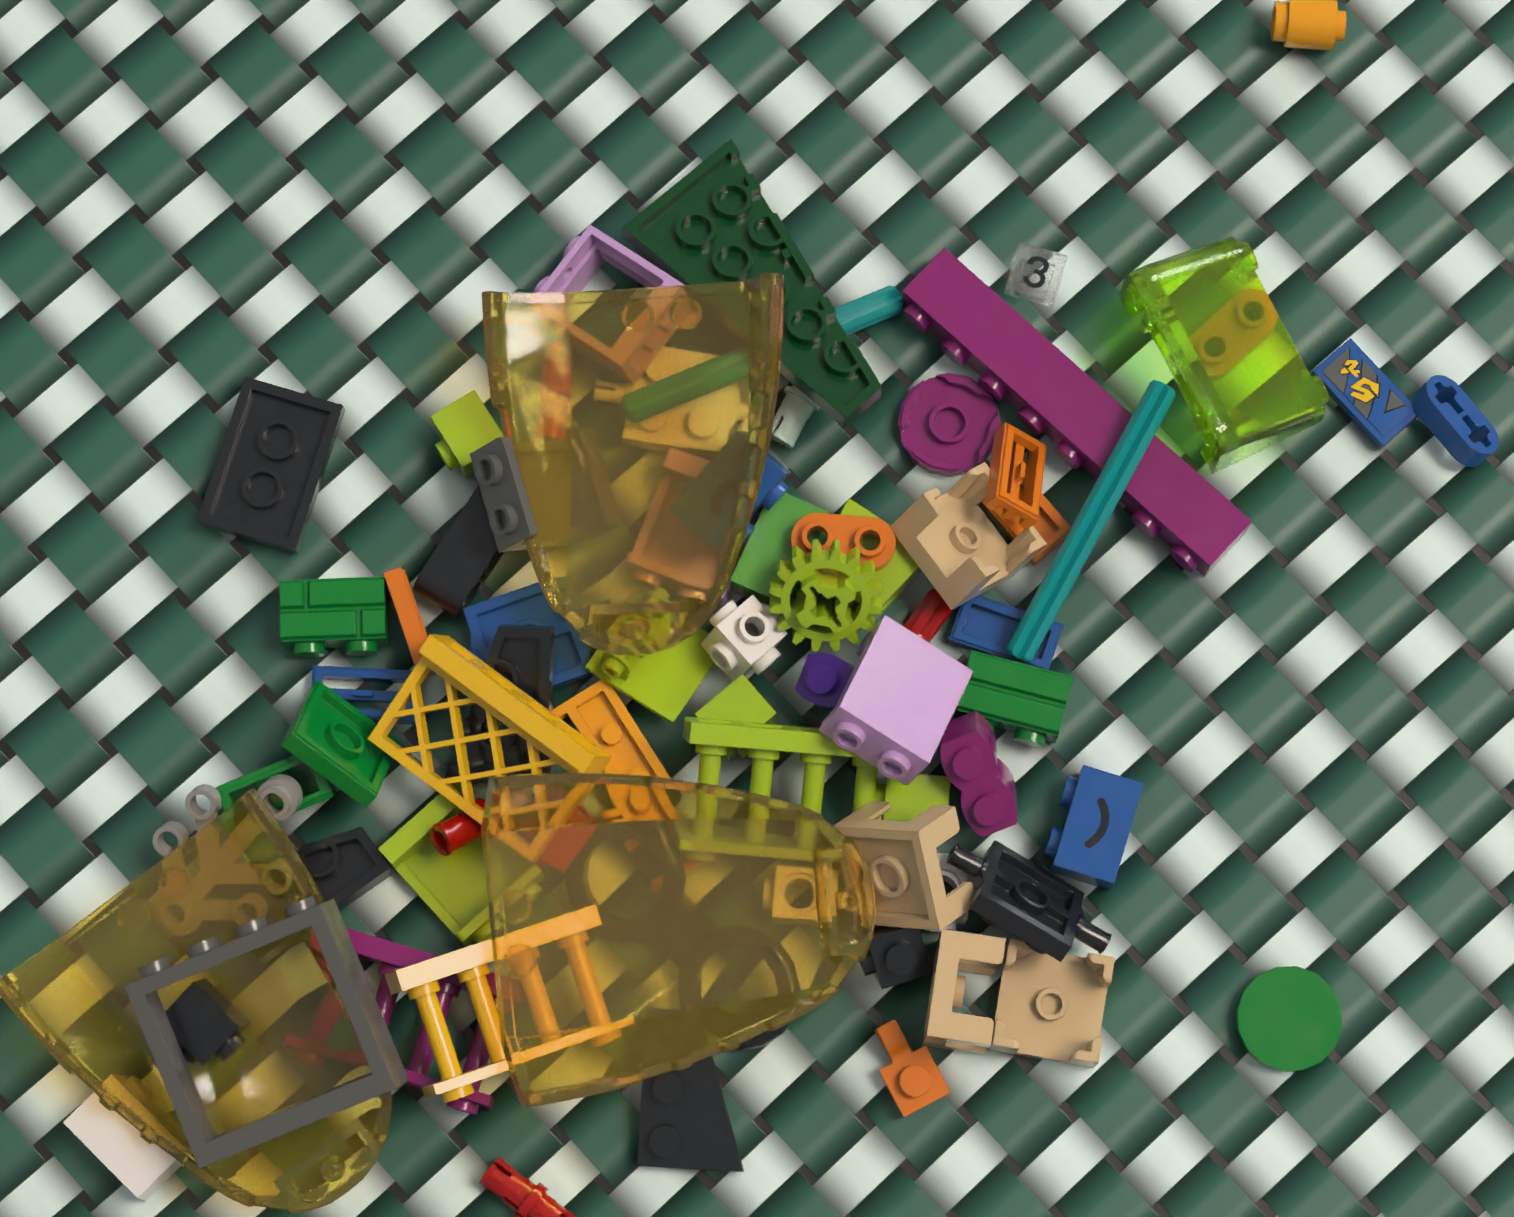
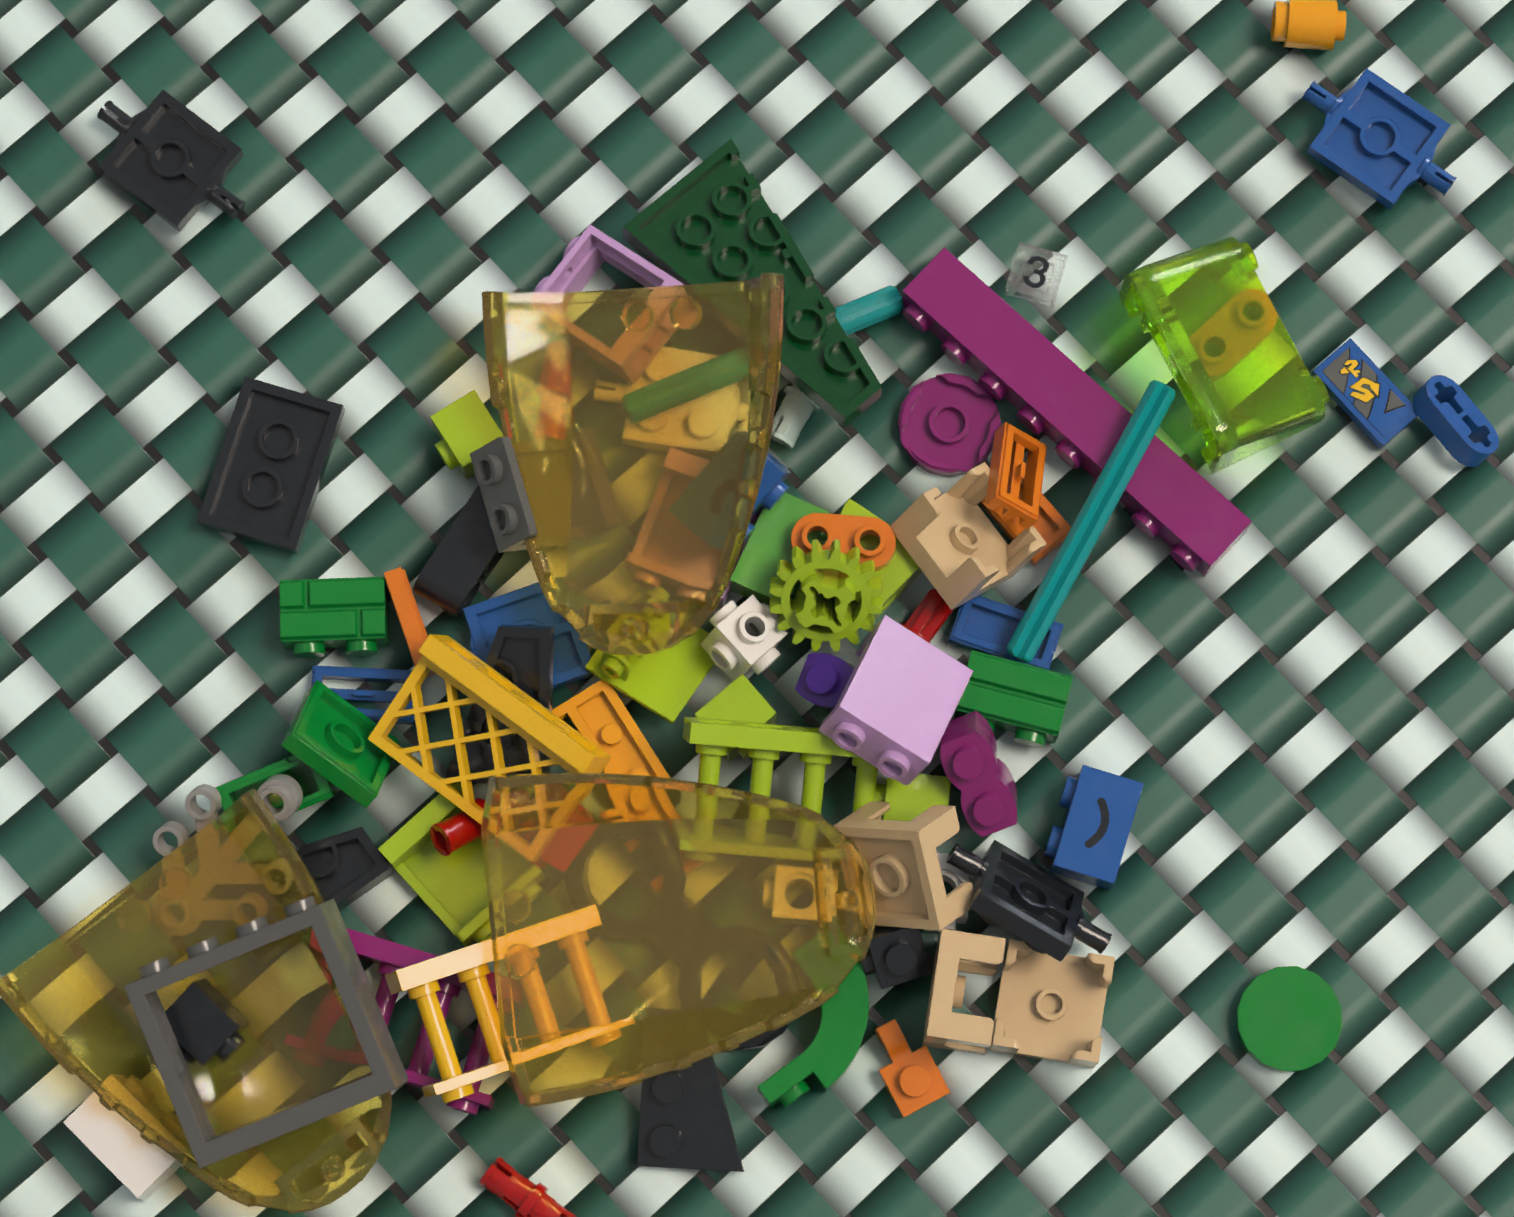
(171, 160): none -> black plate
(832, 1050): none -> green arch
(1378, 138): none -> blue plate

